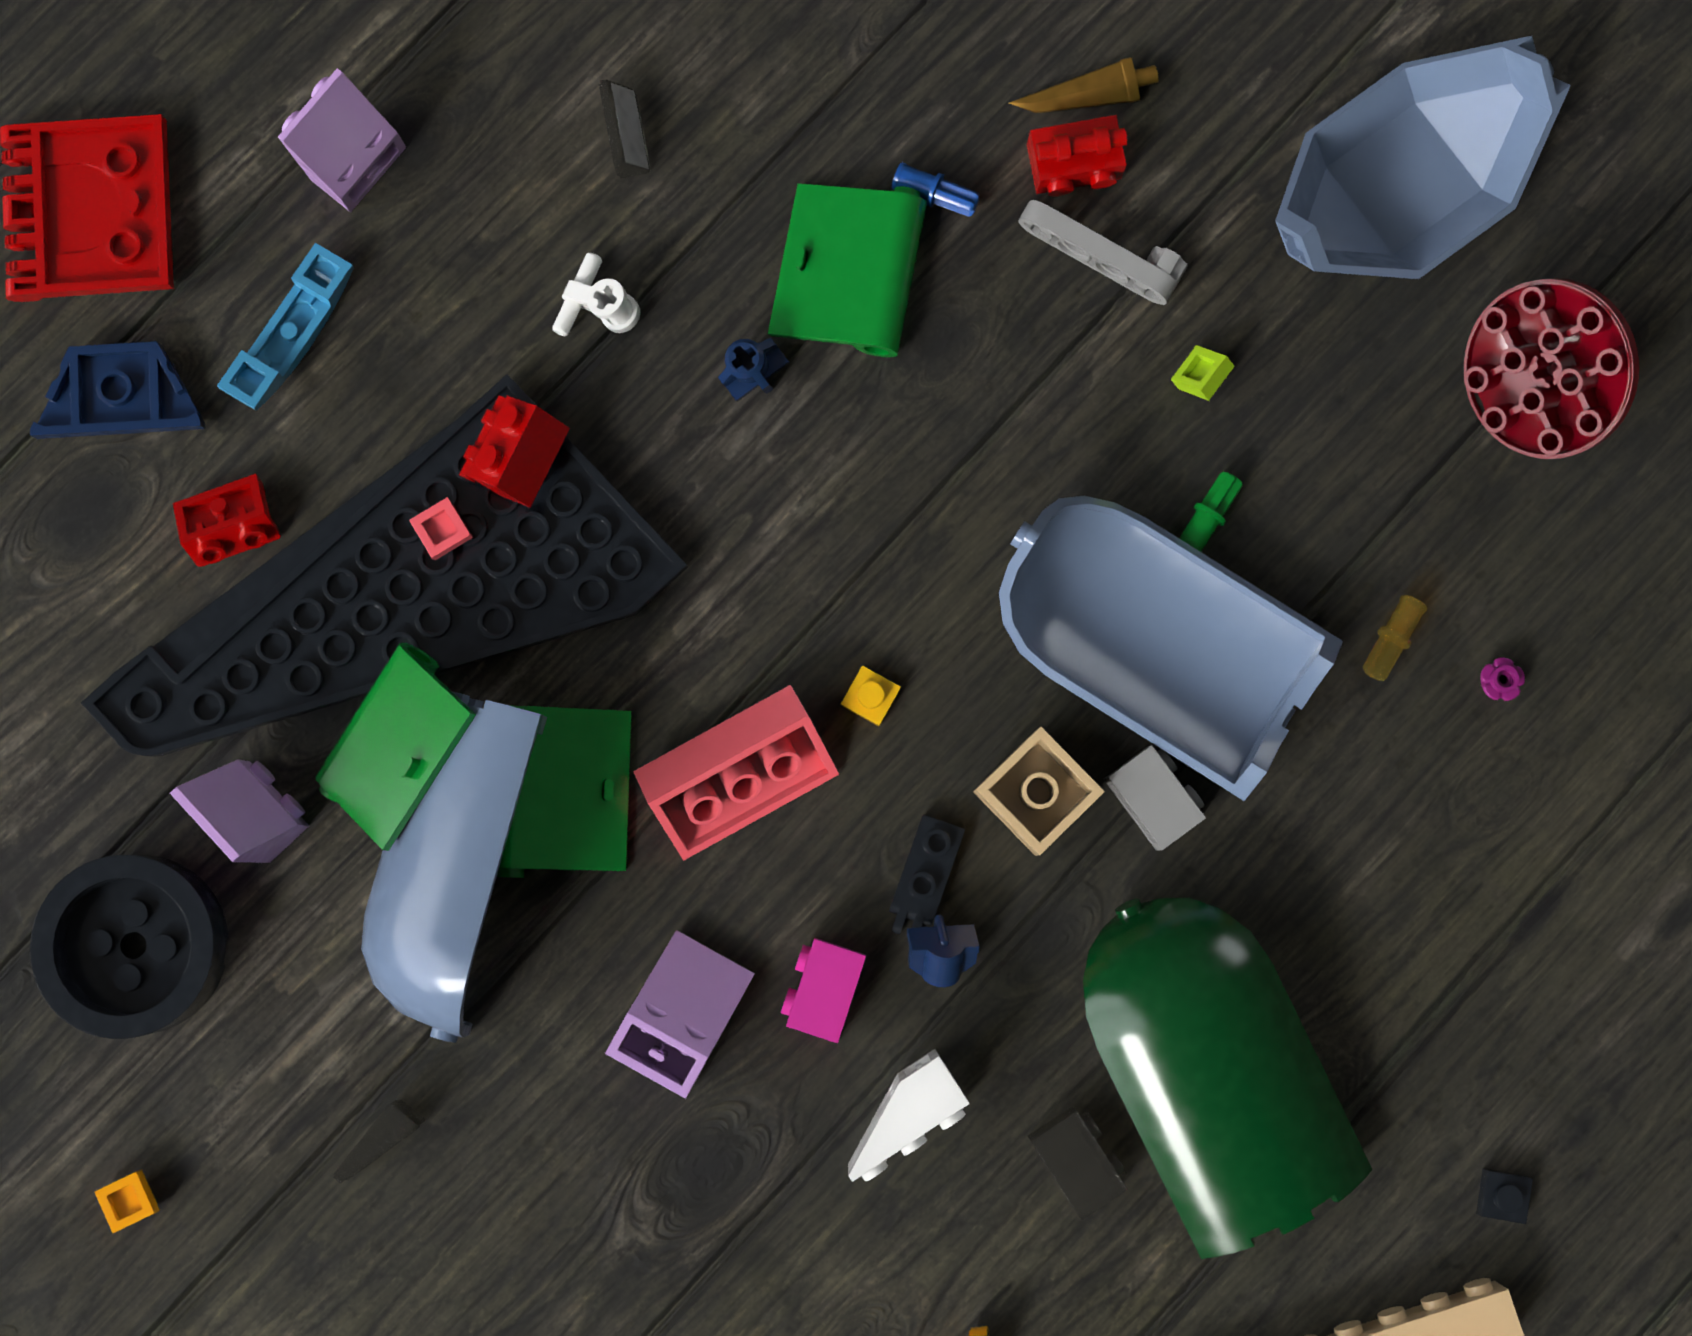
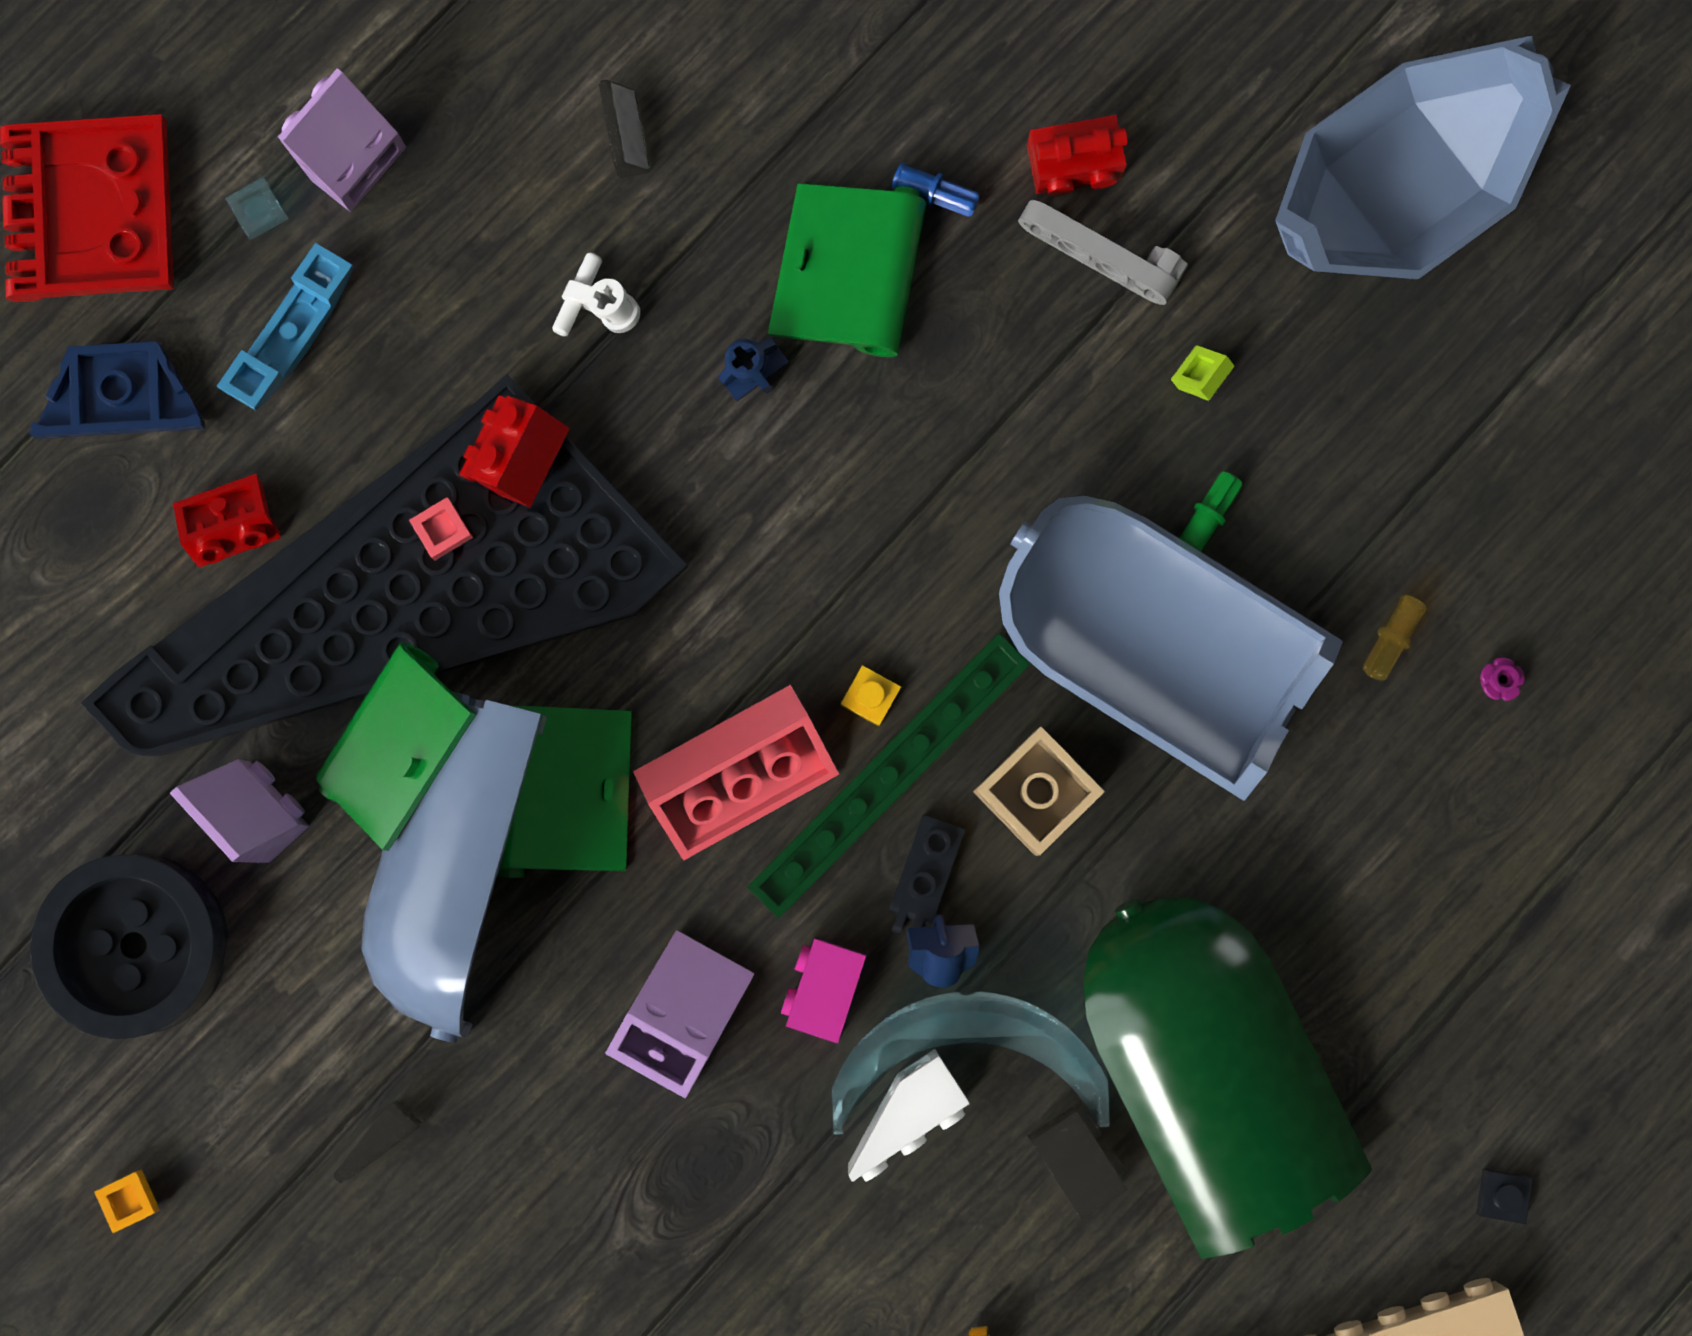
(257, 208): none -> clear light blue plate
(888, 775): none -> dark green plate
(971, 1019): none -> clear light blue windscreen
(1100, 87): pearl gold bar -> none
(1156, 797): light grey brick -> none
(1551, 368): dark red bracket -> none

